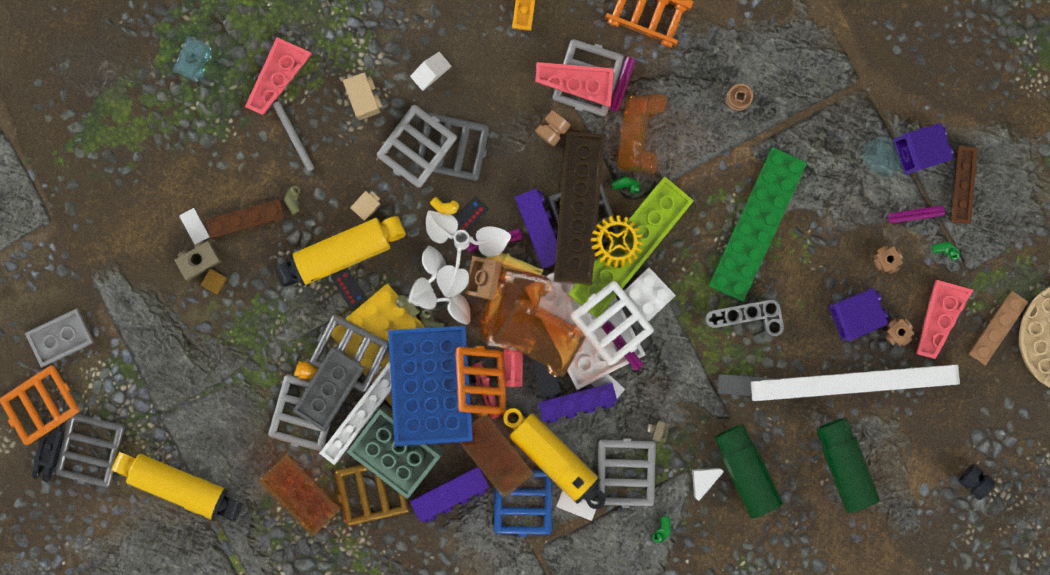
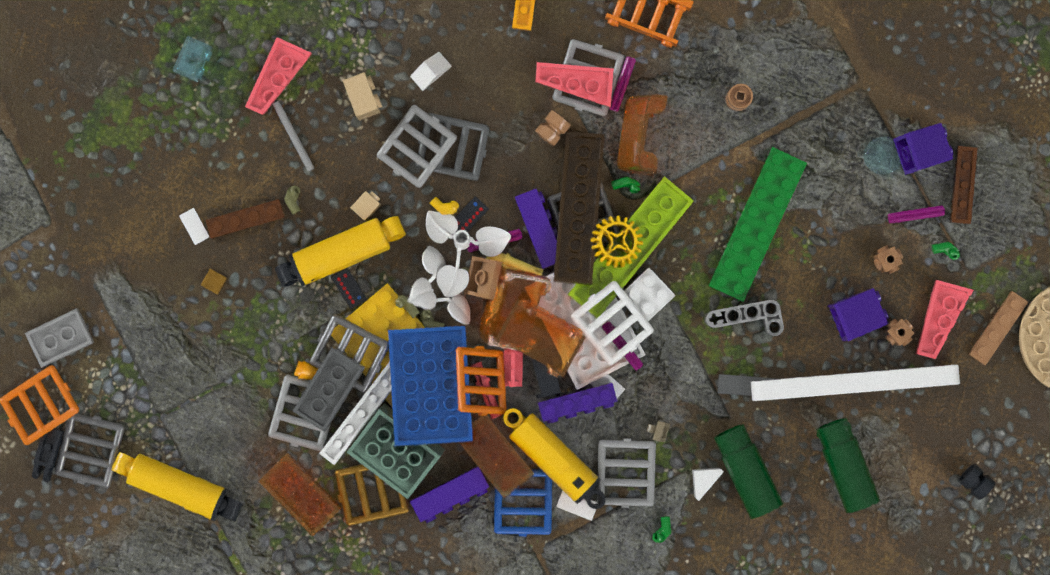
(209, 259): dark tan brick -> none

